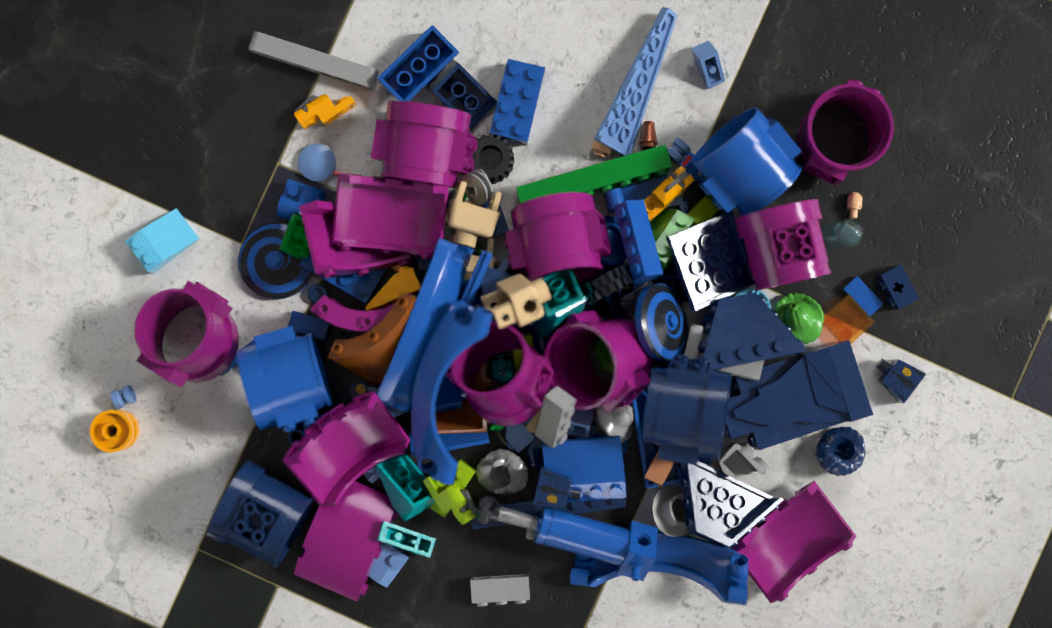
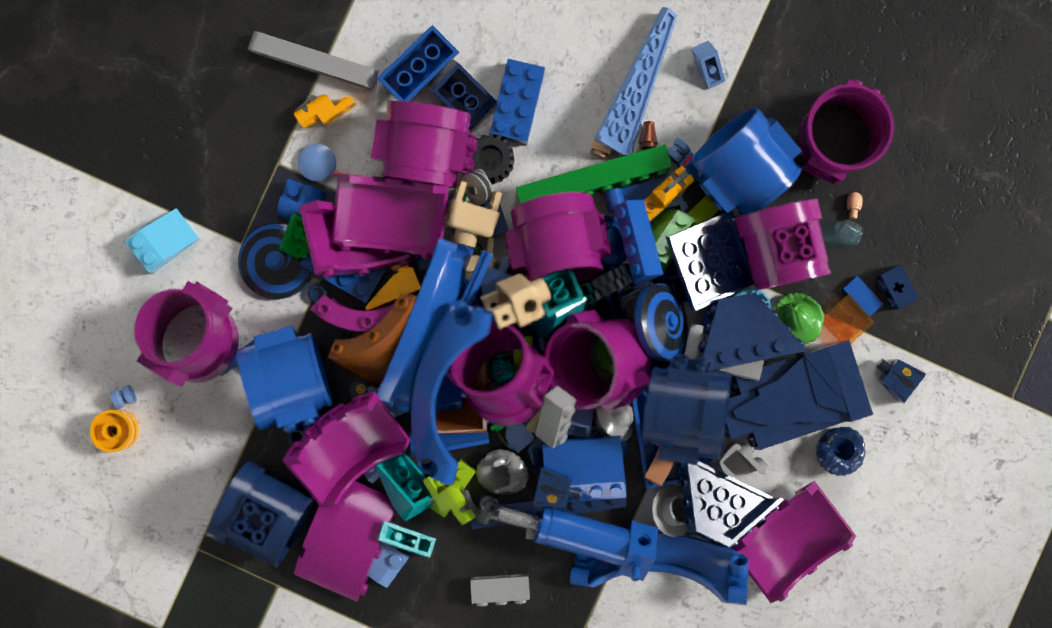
(308, 324): blue slope -> none

